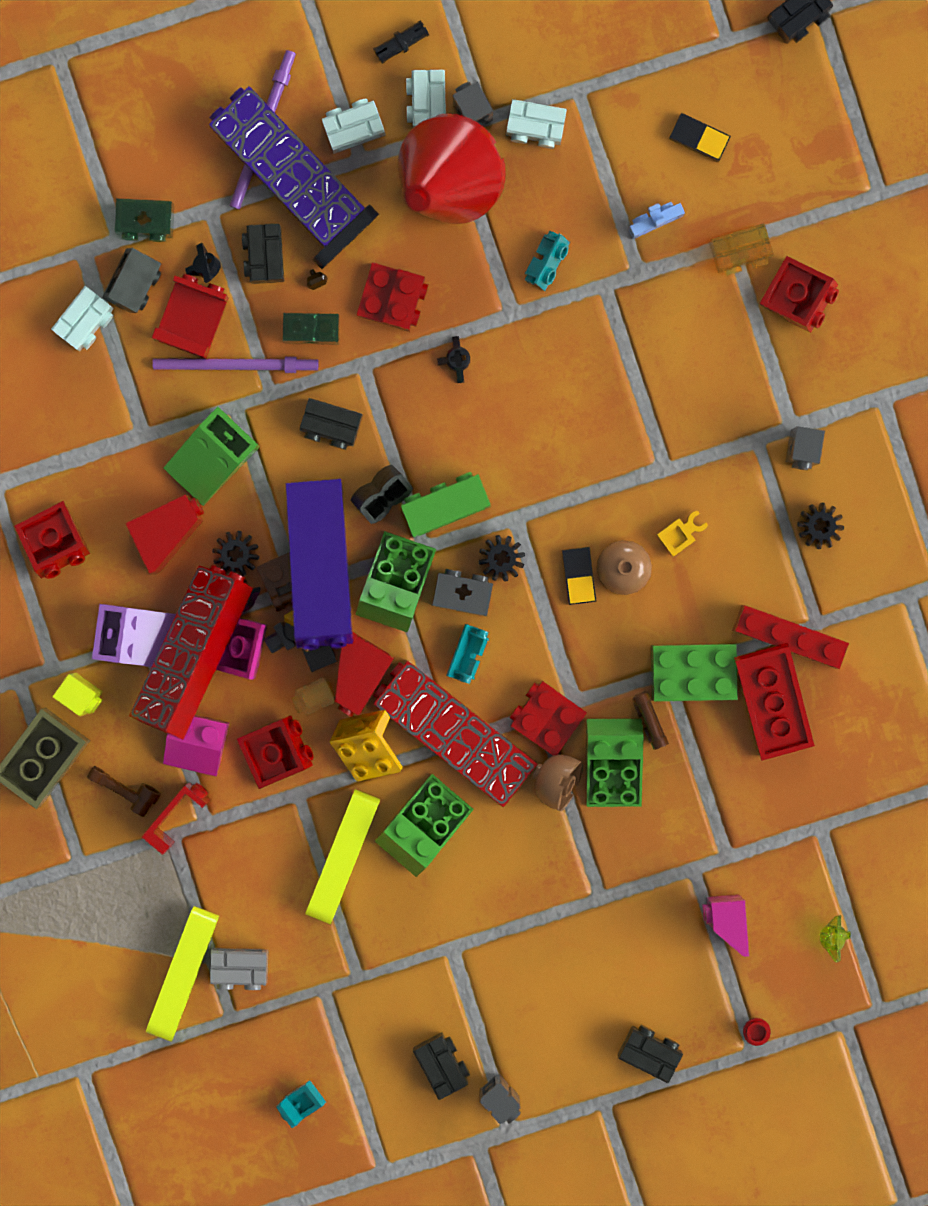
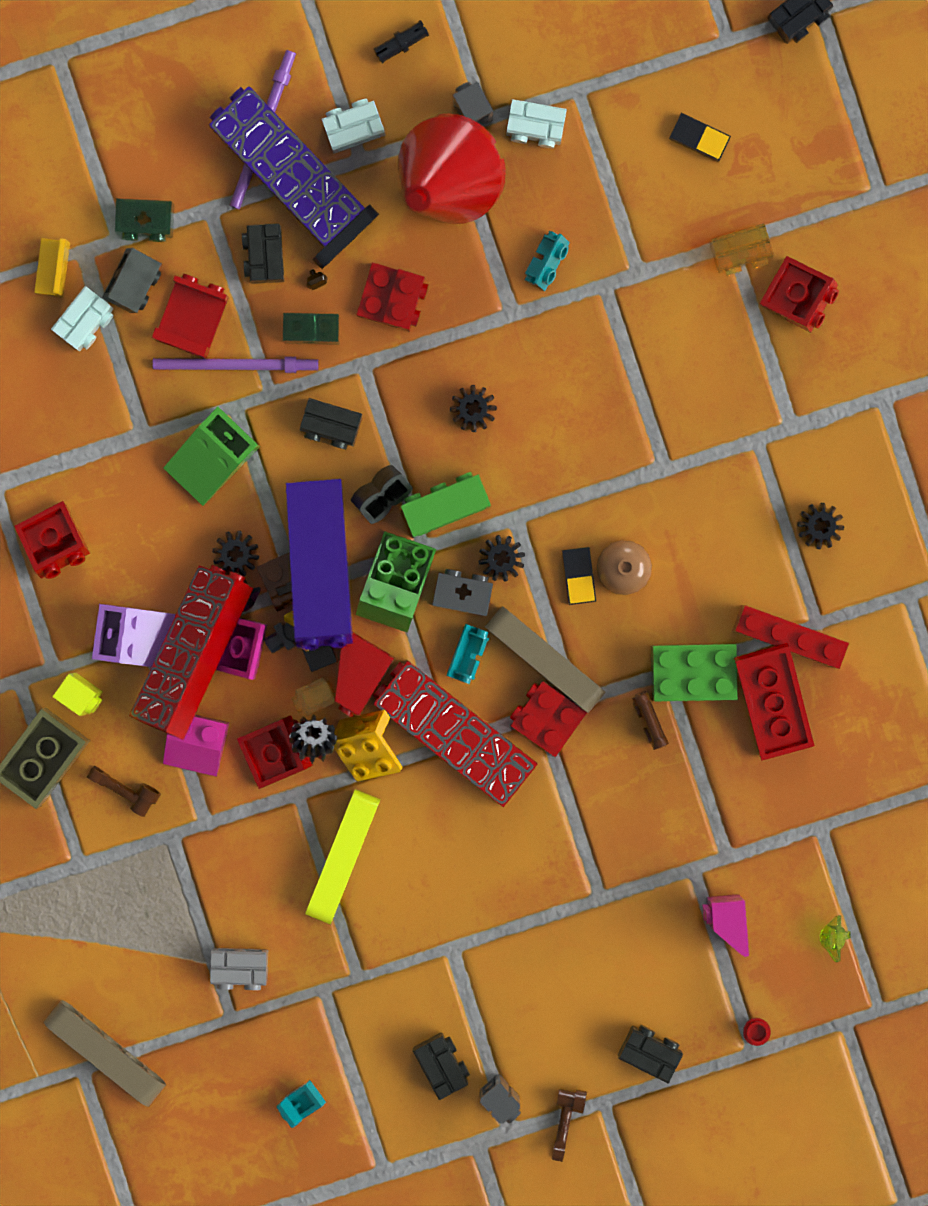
(52, 267): none -> yellow panel
(104, 1053): none -> dark tan beam
(155, 835): red panel -> none
(165, 530): red slope -> none
(182, 973): neon yellow beam -> none
(204, 264): black piece -> none
(312, 738): none -> black gear
(424, 825): bright green slope -> none
(427, 95): light aqua brick -> none
(454, 361): black piece -> none
(470, 399): none -> black gear
(545, 659): none -> dark tan beam
(556, 780): medium nougat cylinder -> none
(570, 1103): none -> reddish brown brick
(614, 762): bright green slope -> none
(658, 217): light blue plate -> none
(678, 535): yellow plate -> none
(805, 447): dark grey brick -> none

